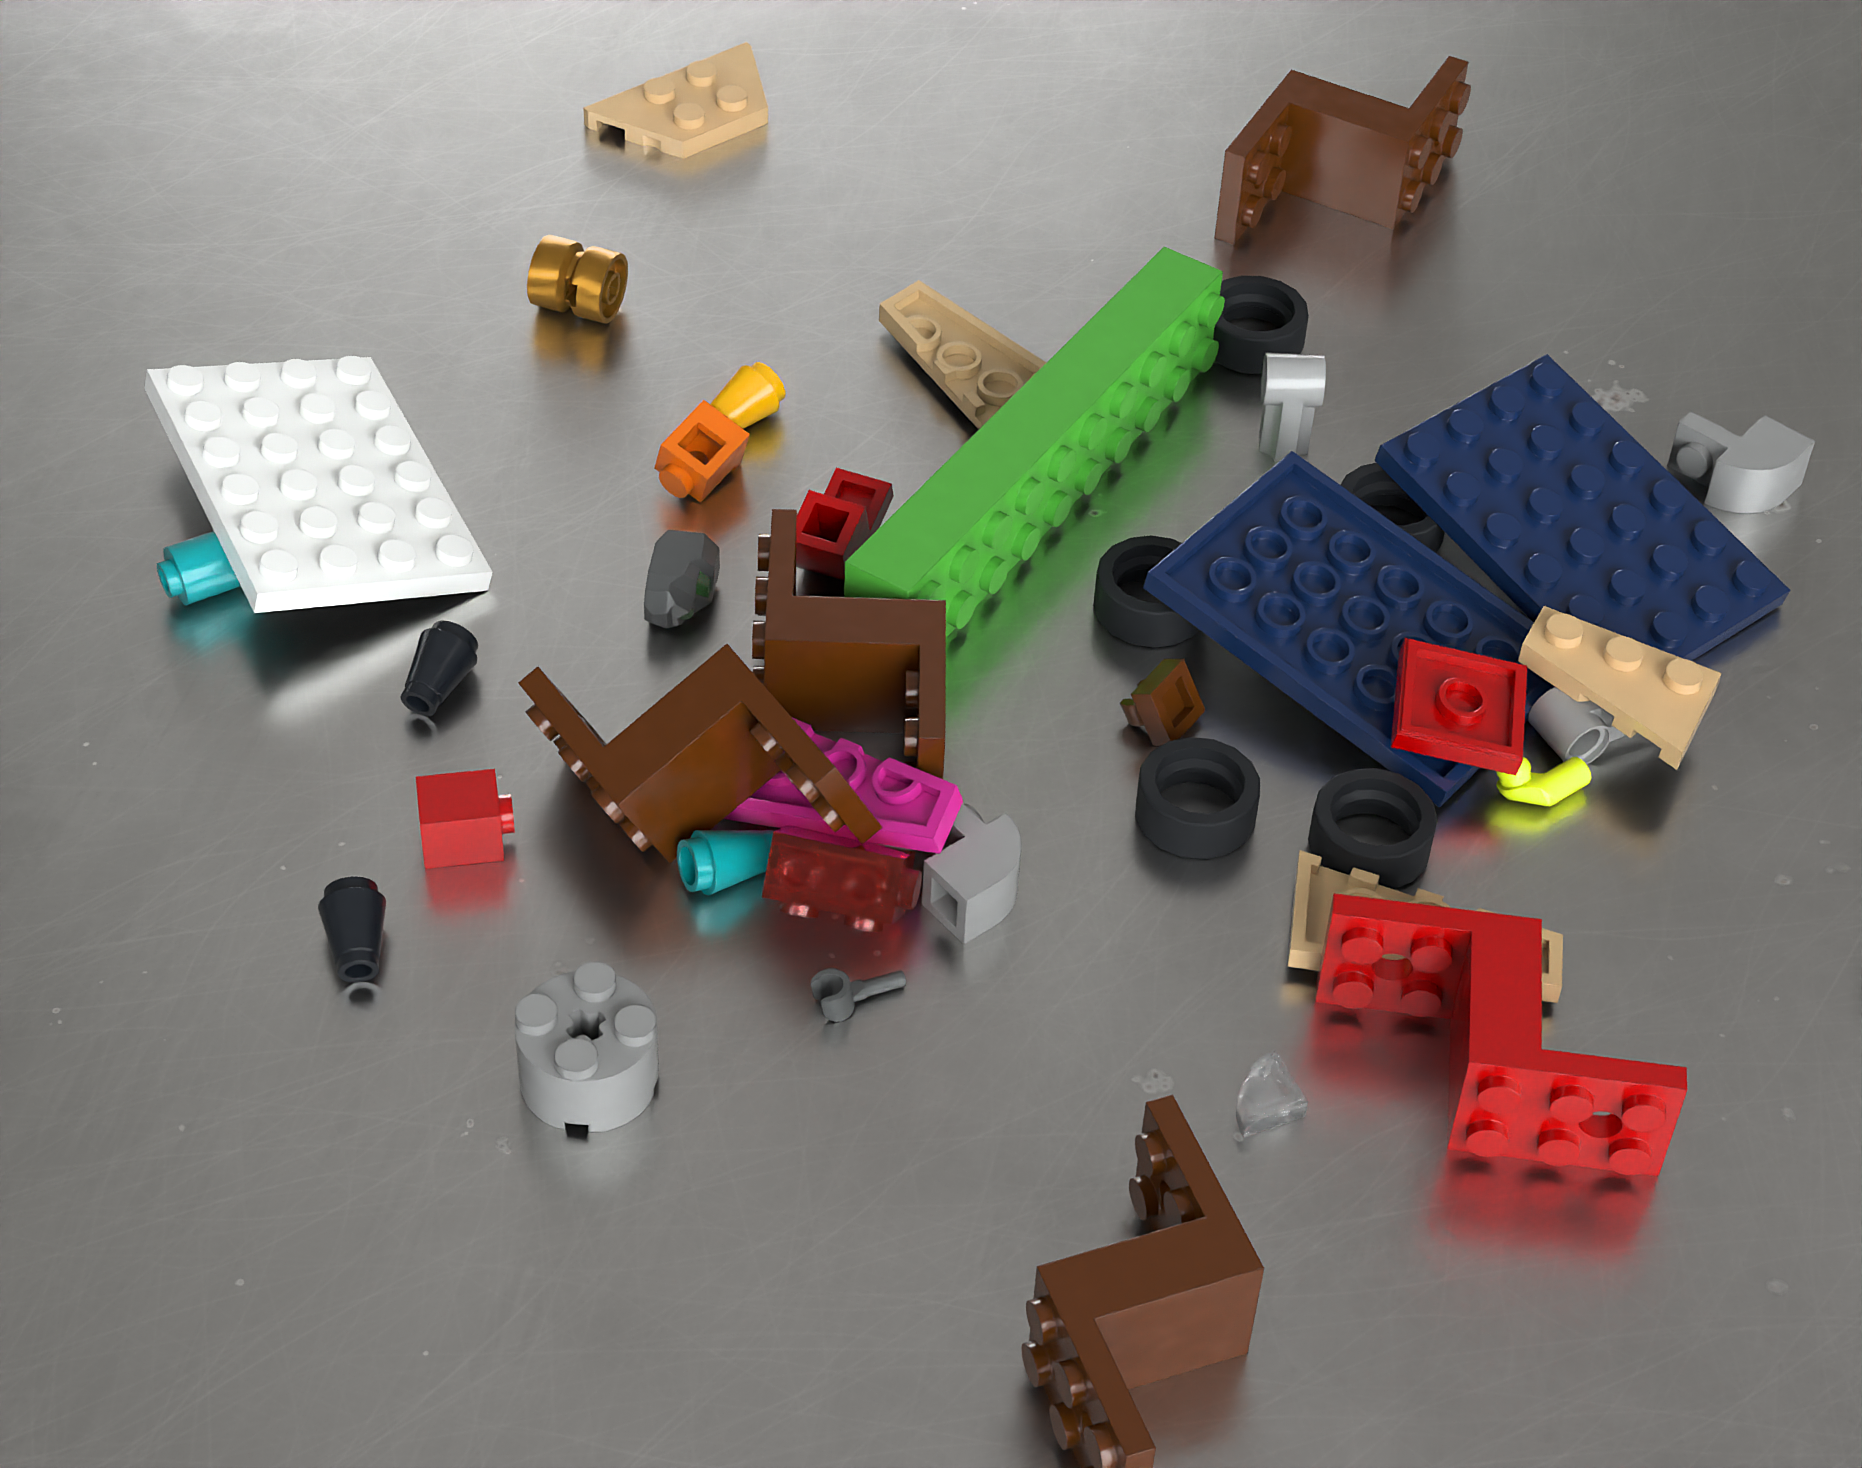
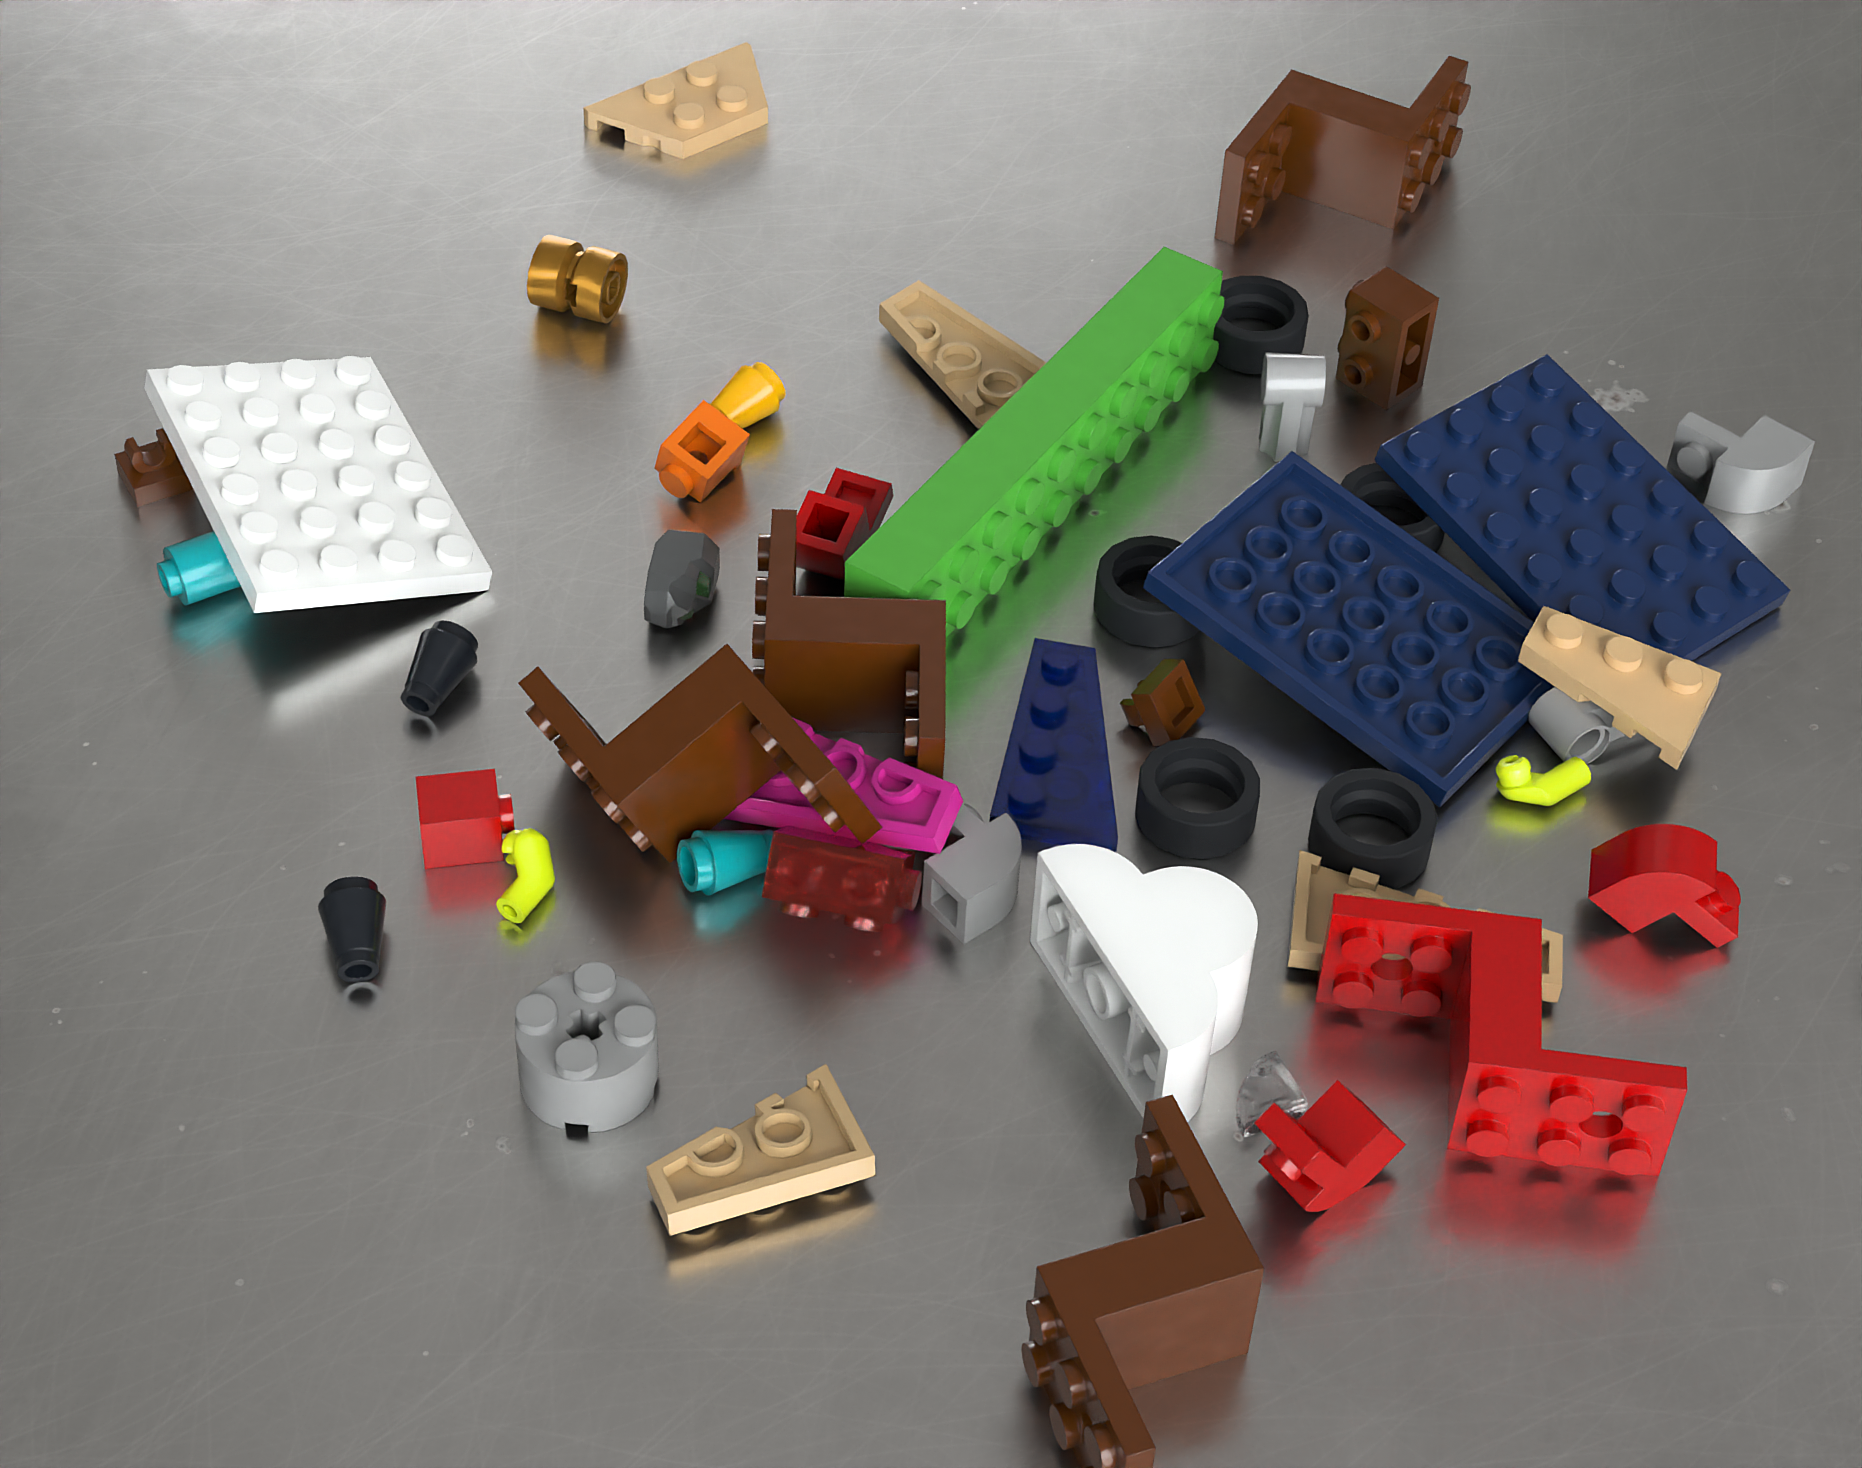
(151, 470): none -> reddish brown tile
(535, 873): none -> neon yellow arm
(772, 1158): none -> tan wing
(839, 994): dark grey hand -> none
(1057, 752): none -> clear blue wing
(1146, 963): none -> white brick
(1328, 1149): none -> red brick
(1386, 337): none -> reddish brown brick
(1460, 706): red plate -> none
(1665, 872): none -> red brick

